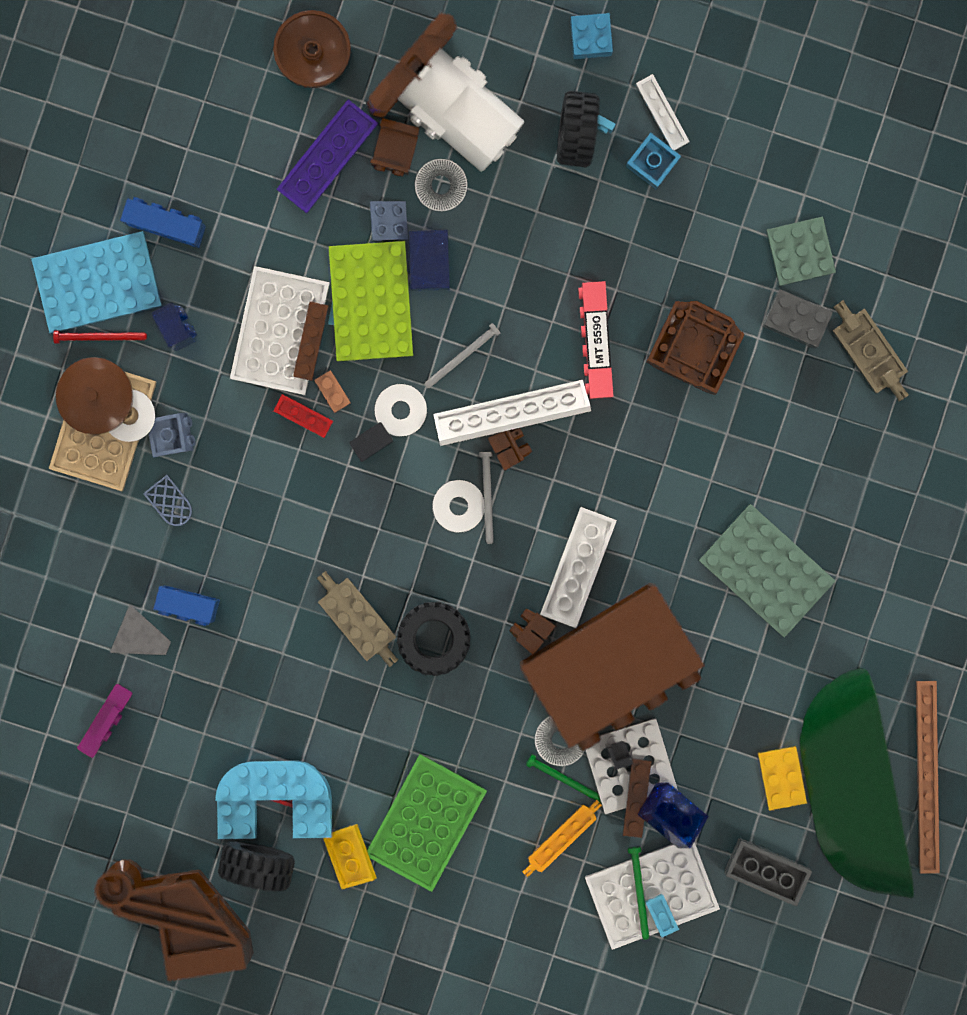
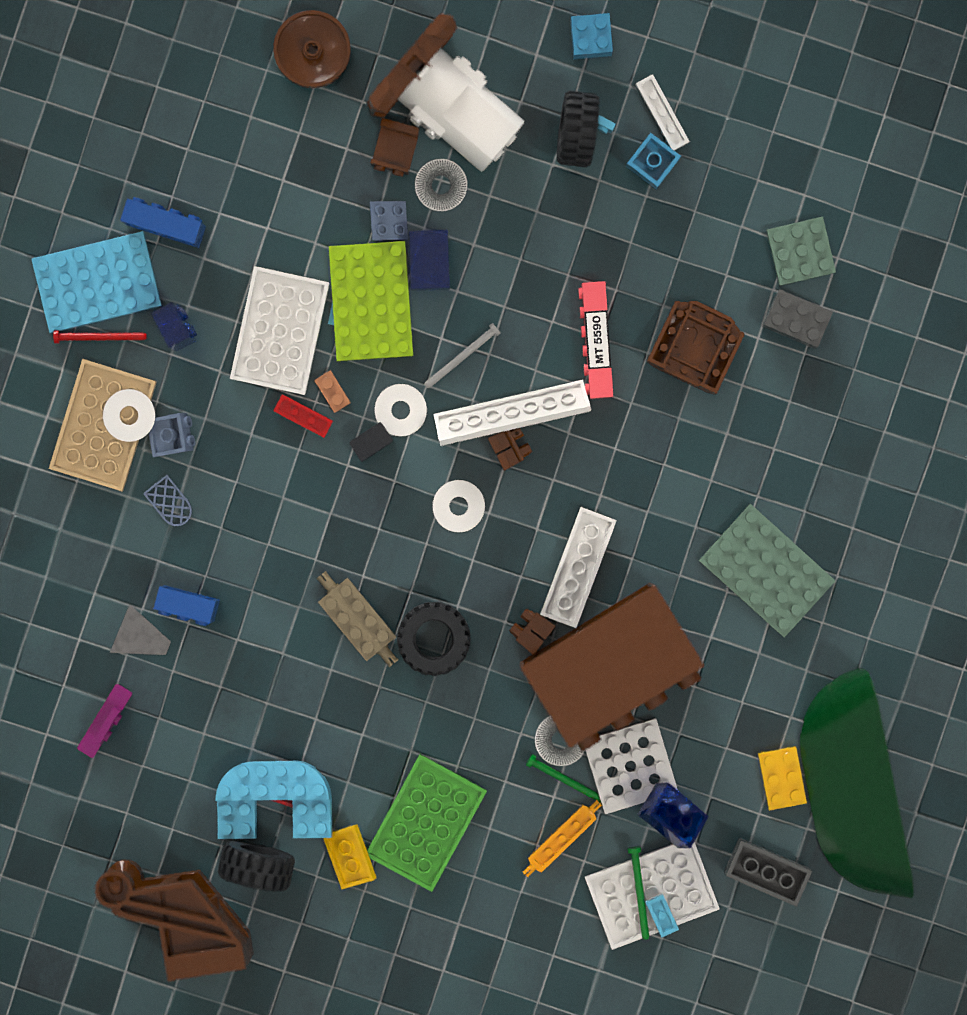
(94, 396): reddish brown dish -> none
(311, 341): reddish brown plate -> none
(327, 156): dark purple plate -> none
(487, 495): light grey bar -> none
(619, 755): black panel -> none
(636, 797): reddish brown plate -> none
(870, 351): dark tan plate -> none
(927, 776): nougat plate -> none

